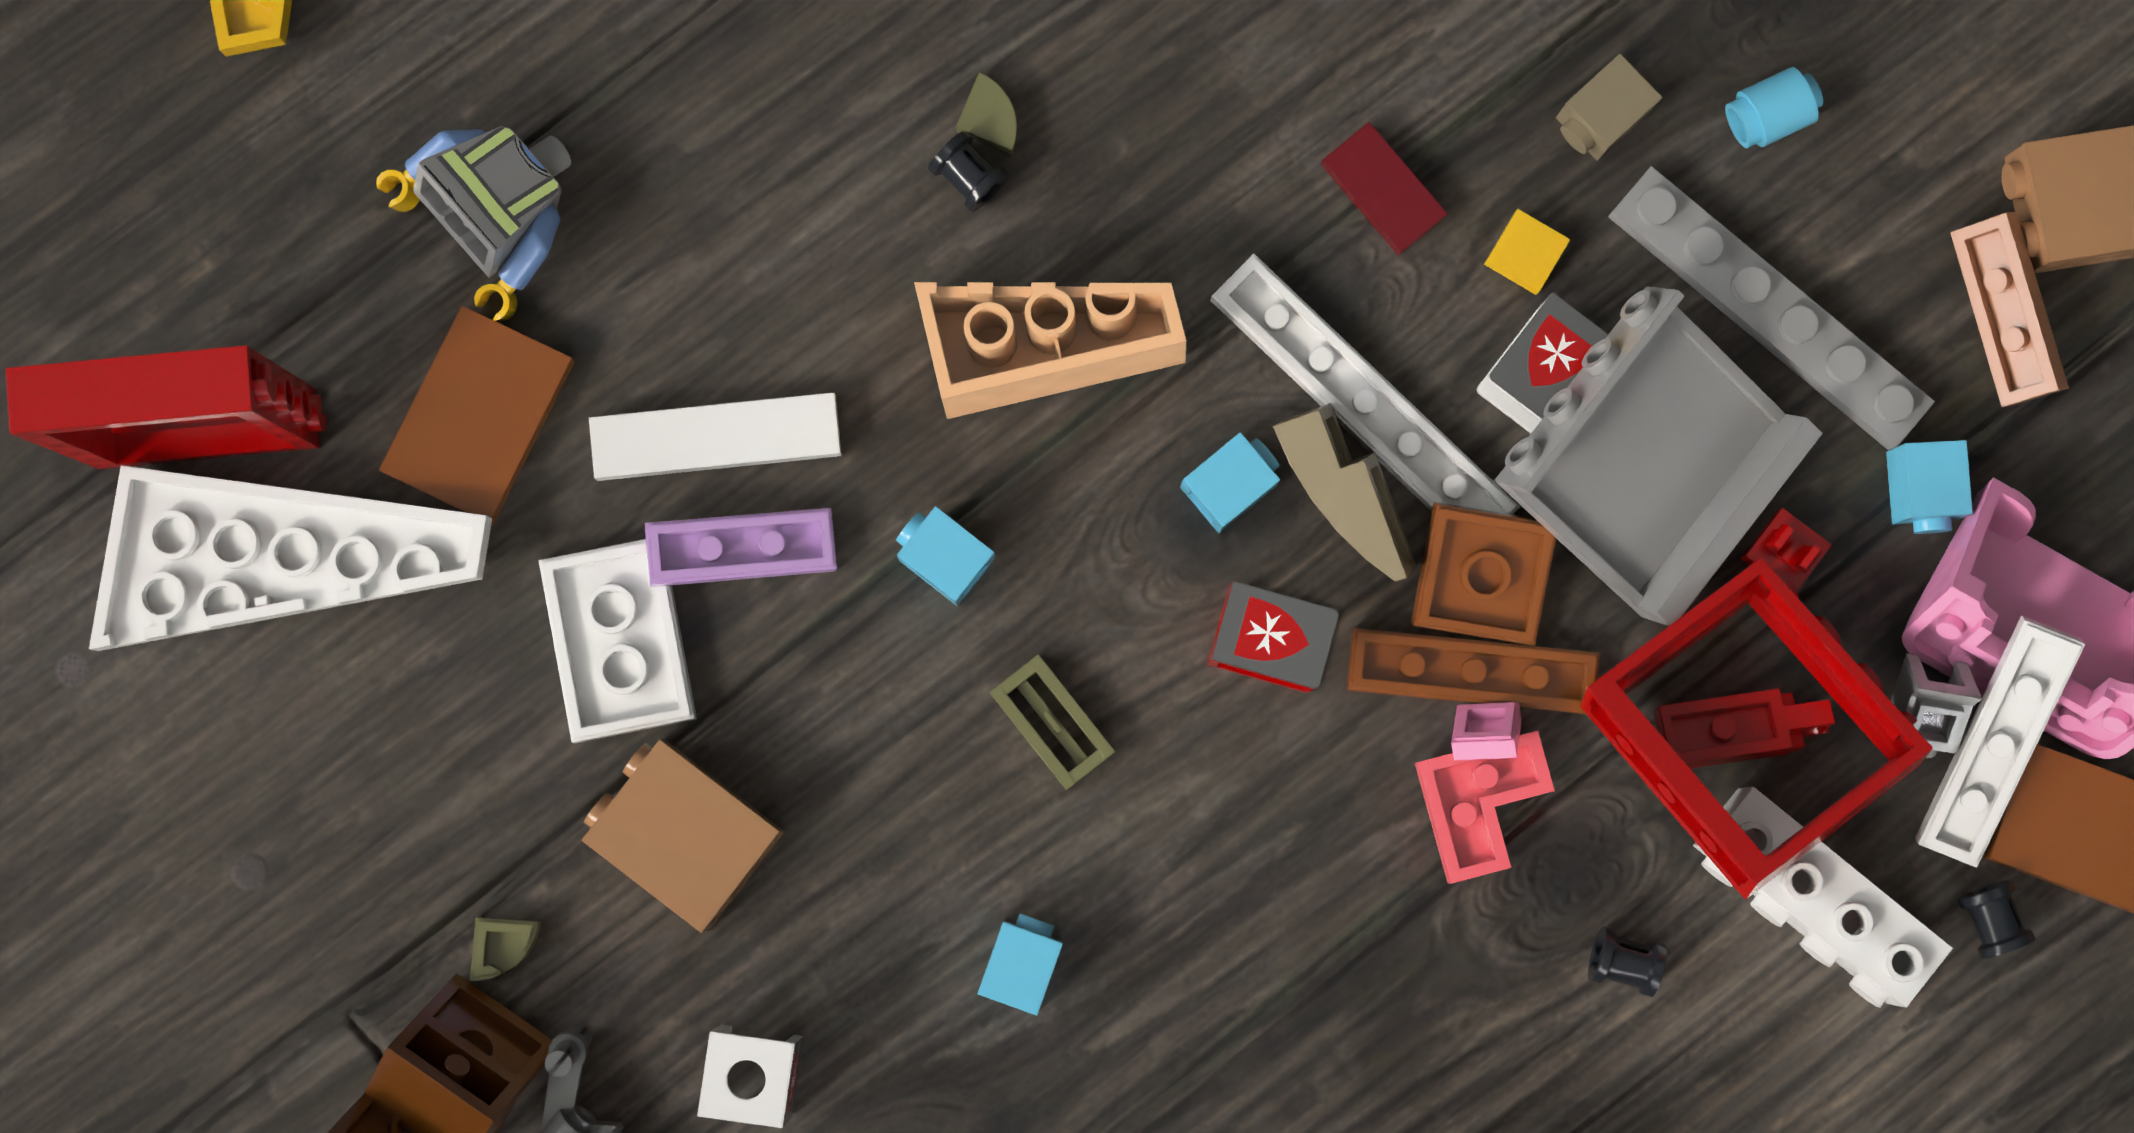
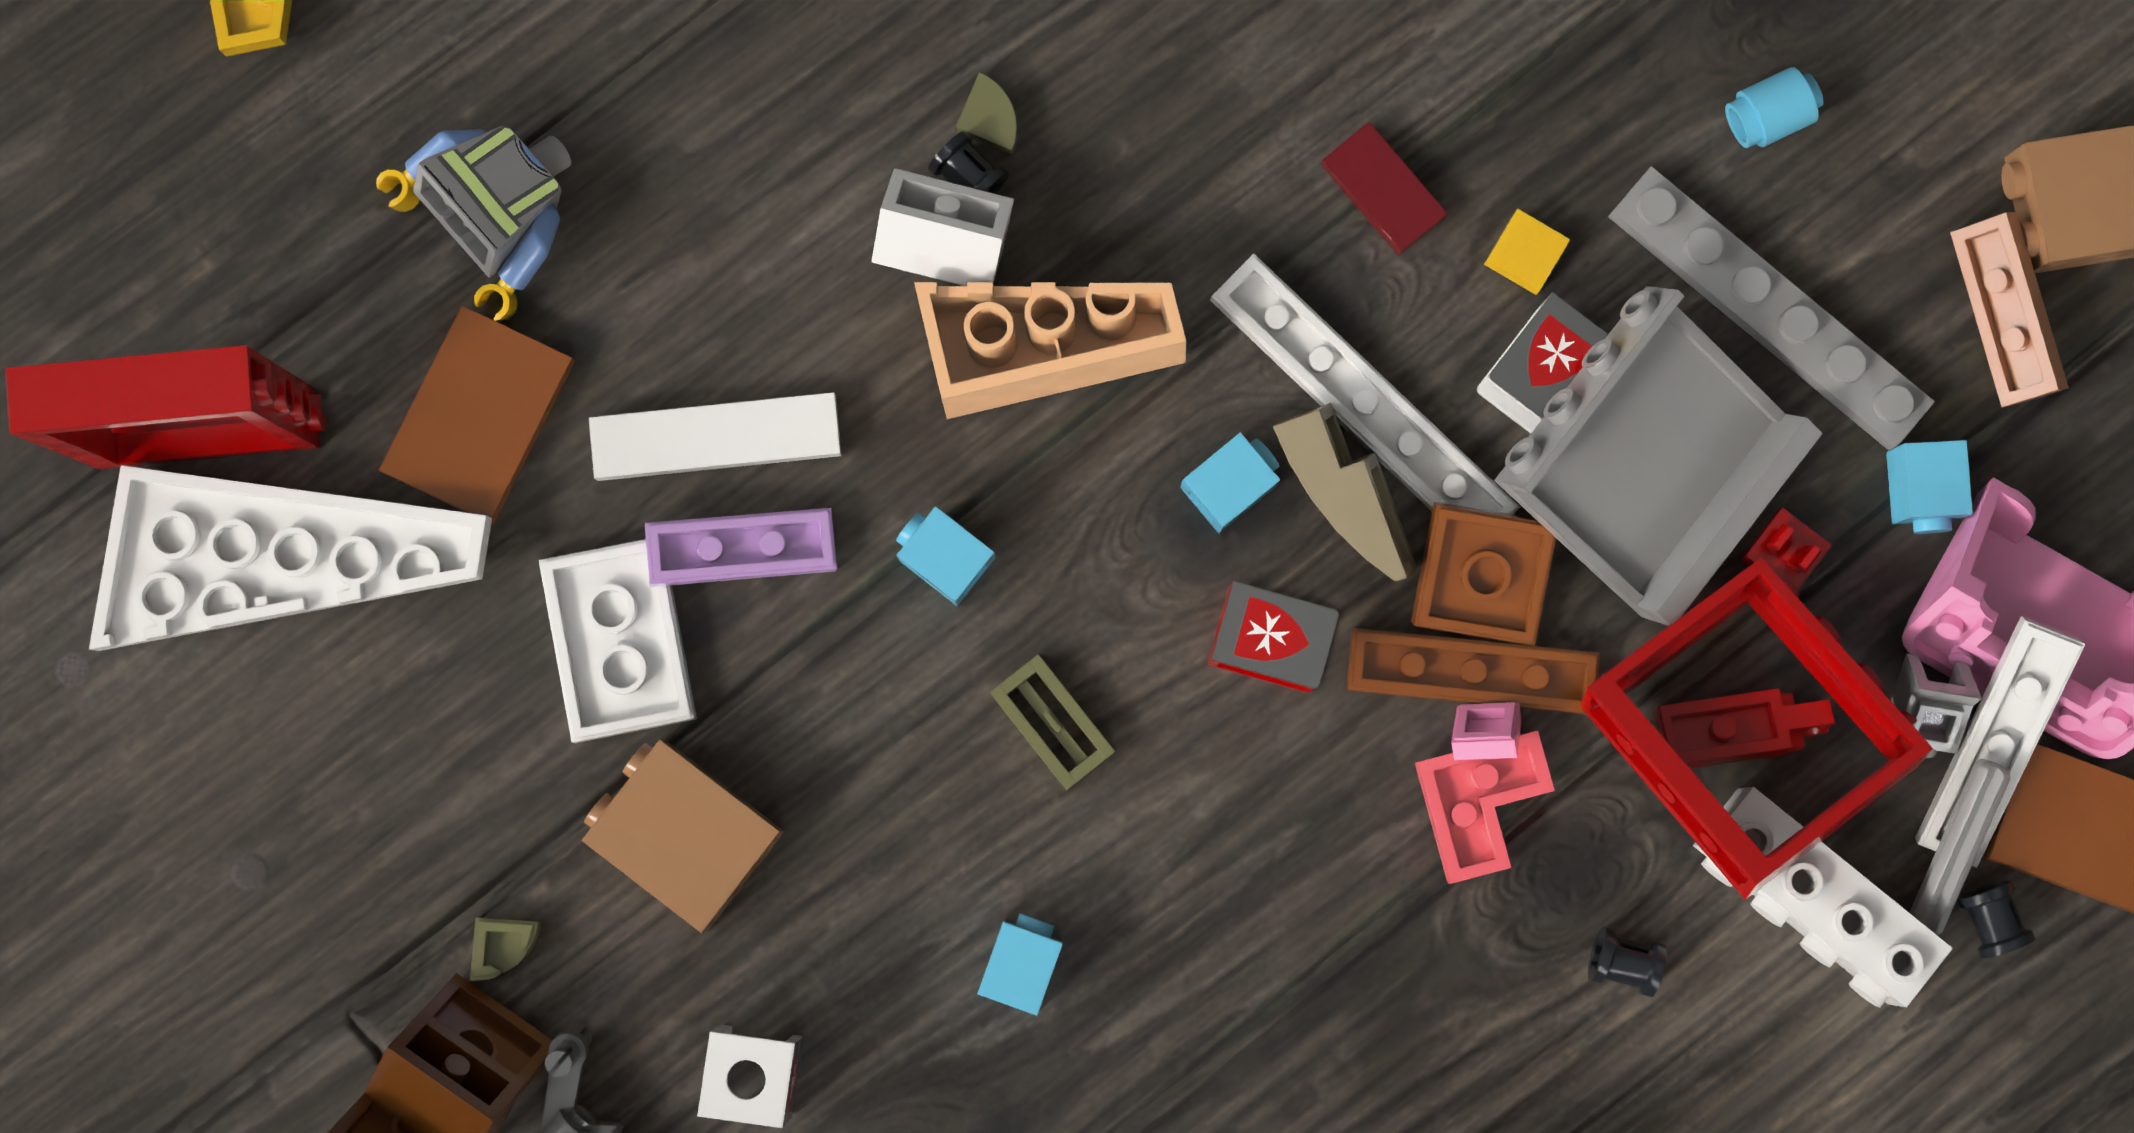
(941, 229): none -> white brick
(1607, 108): dark tan brick -> none
(1960, 844): none -> light grey axle

